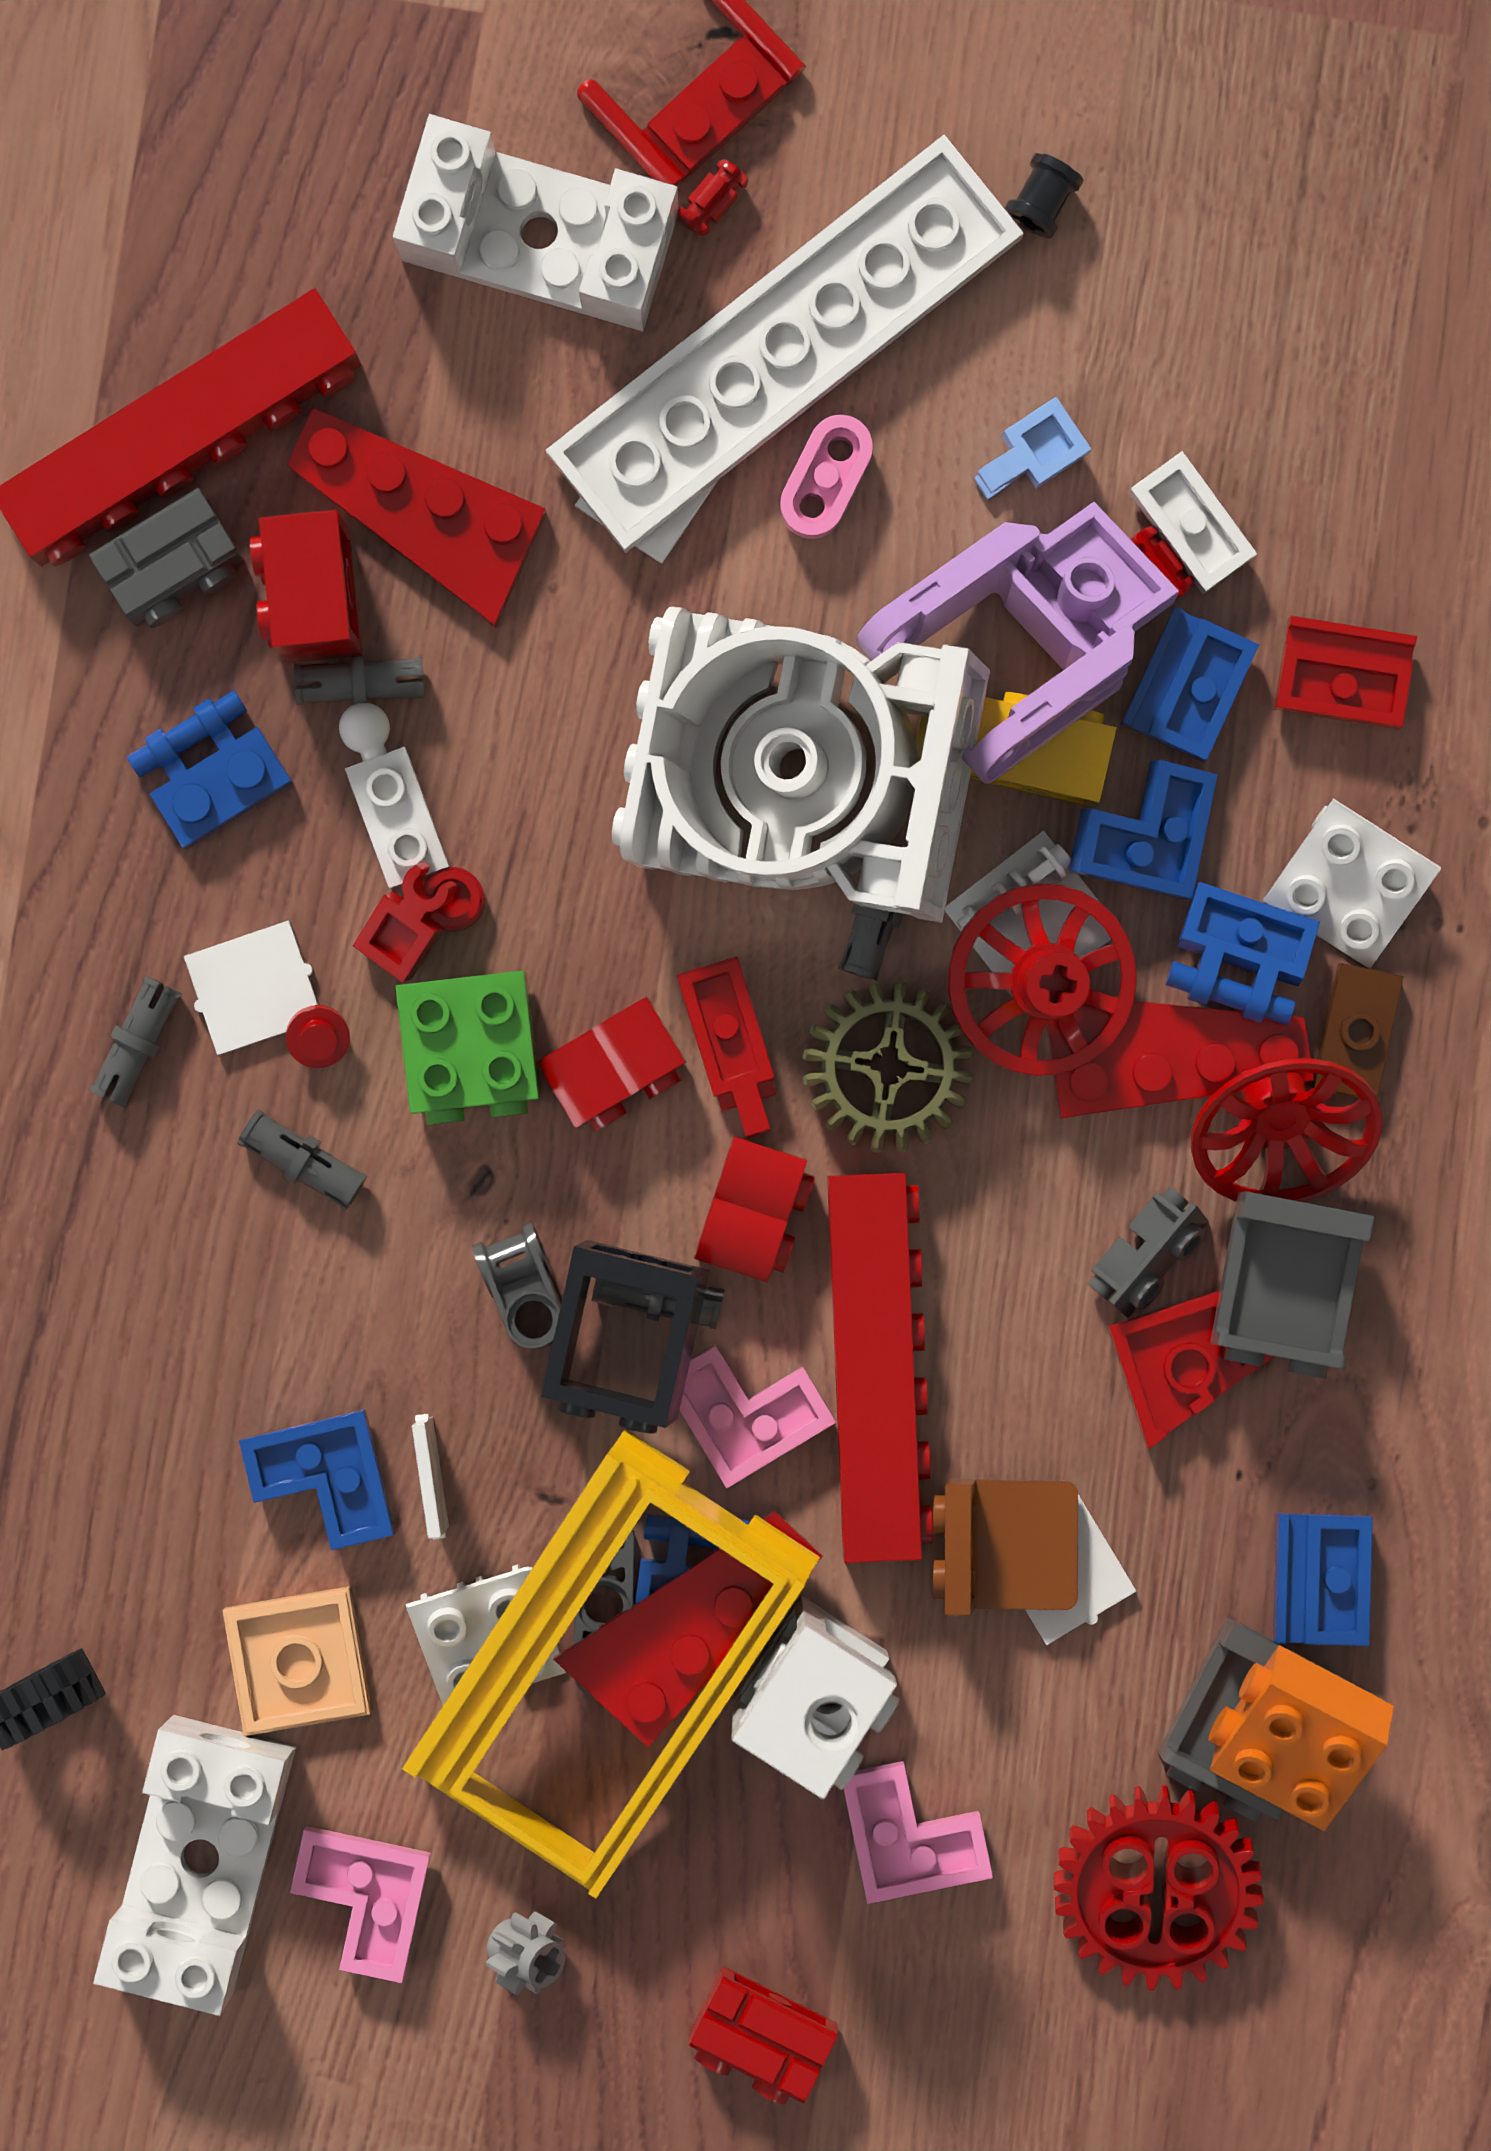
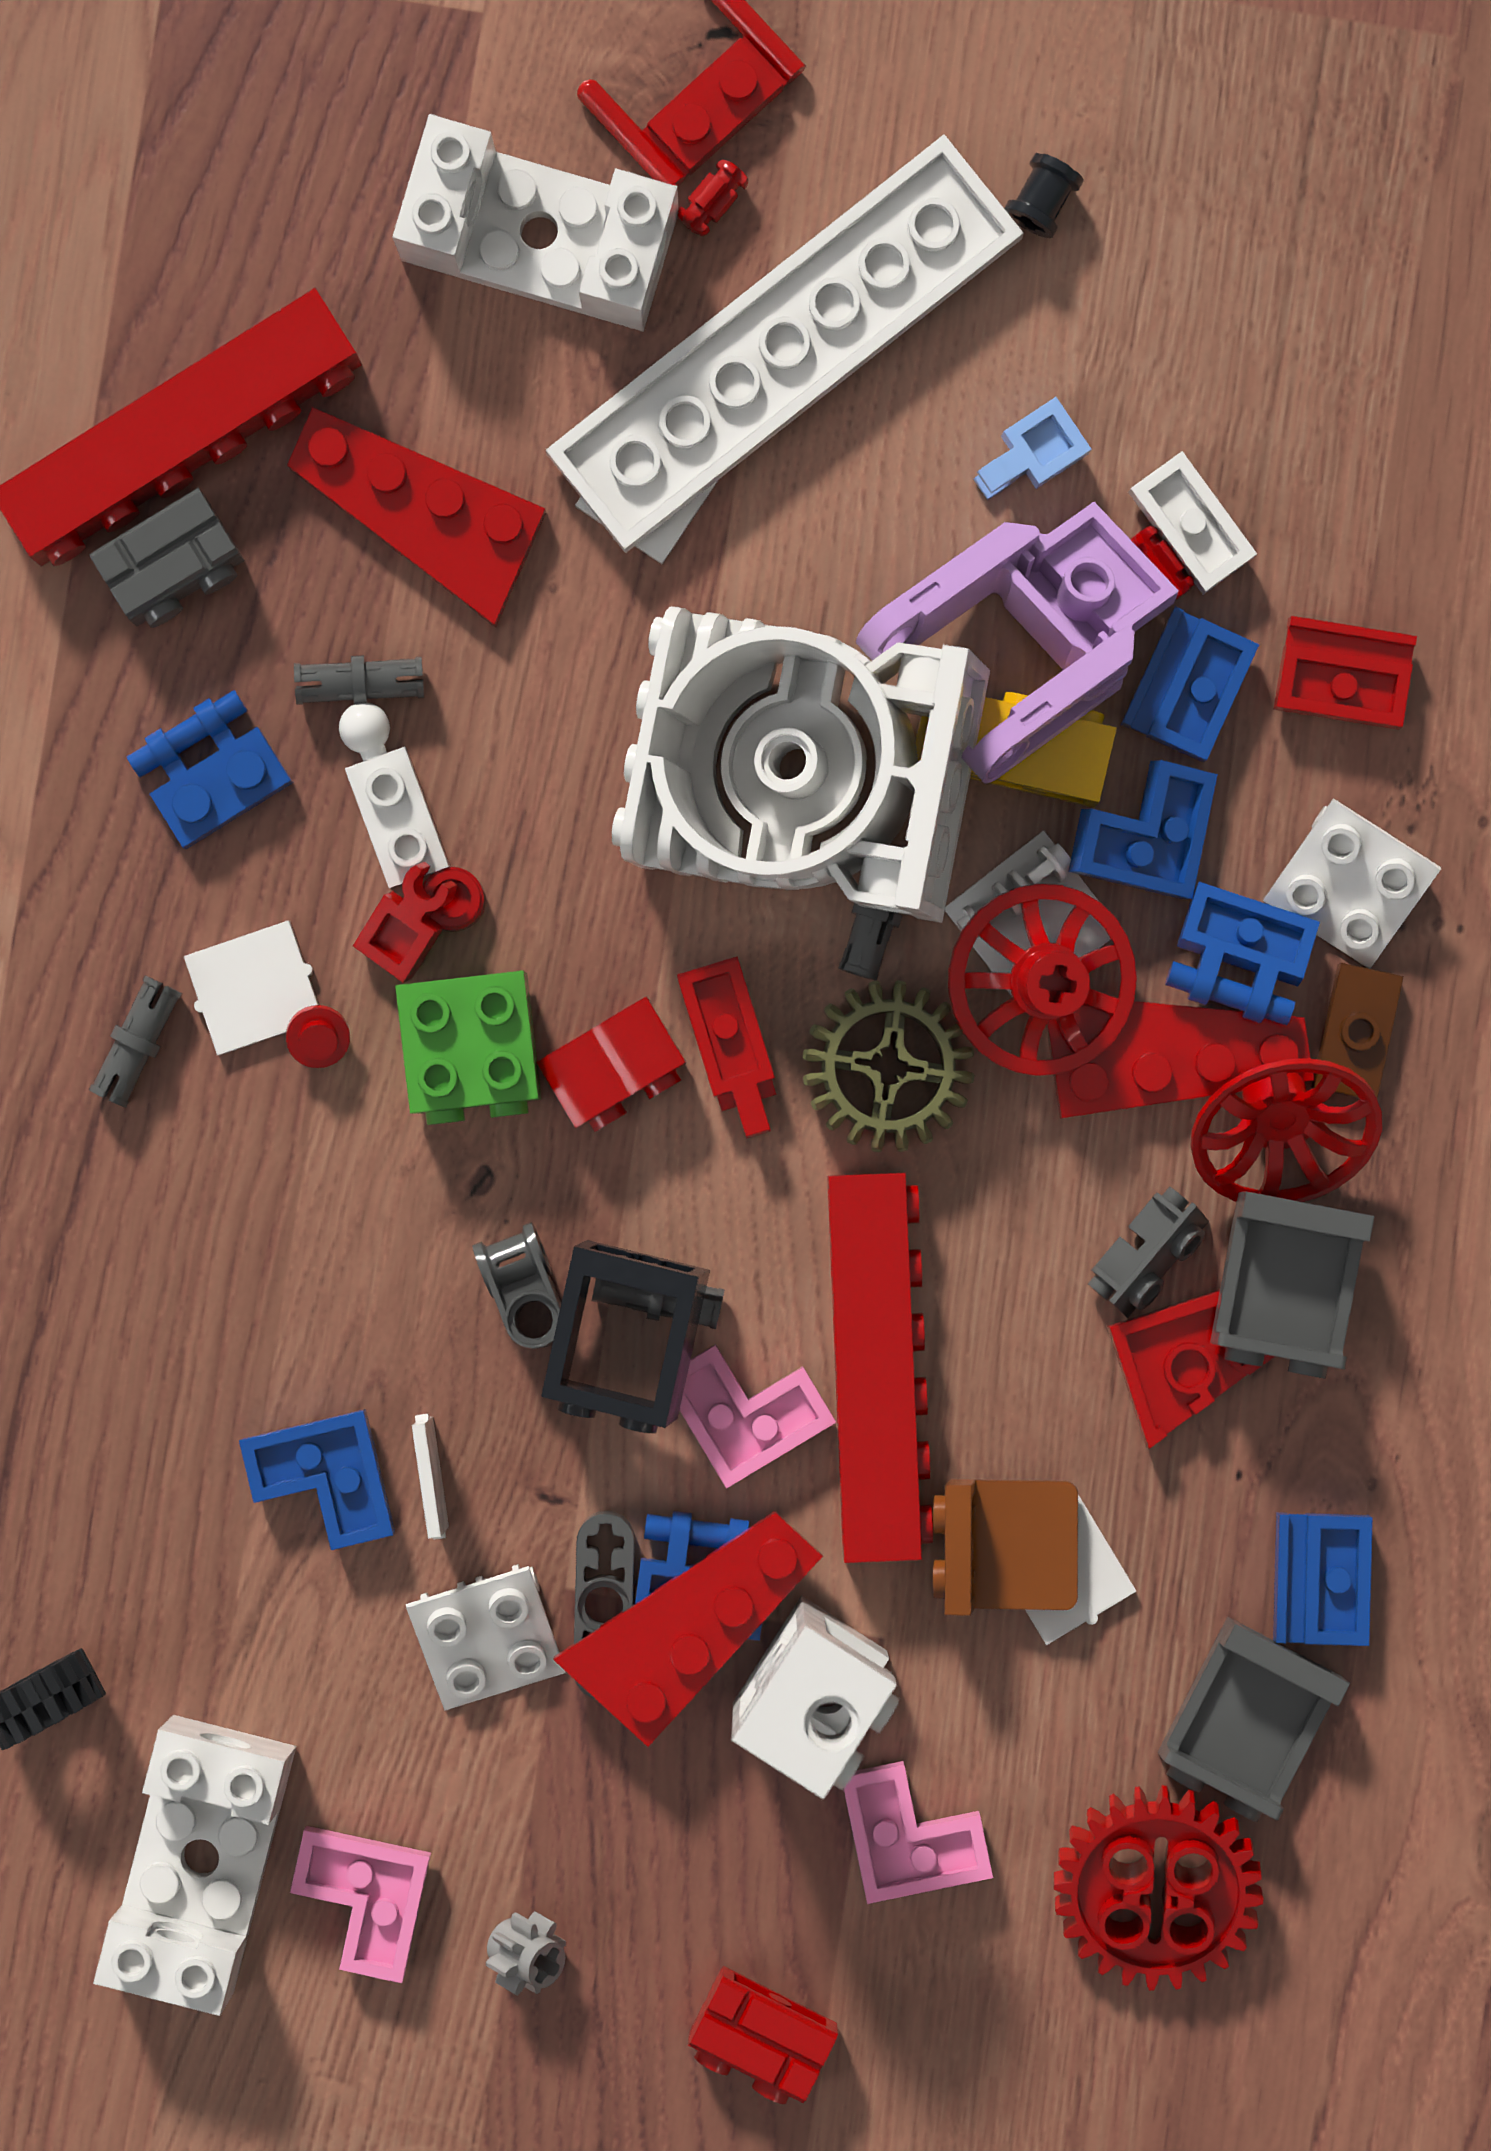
(297, 1661): light nougat tile -> none
(302, 1159): dark grey pin -> none
(308, 586): red brick -> none
(541, 1614): yellow piece -> none
(753, 1209): red brick -> none
(826, 478): bright pink plate -> none
(1300, 1737): orange brick -> none

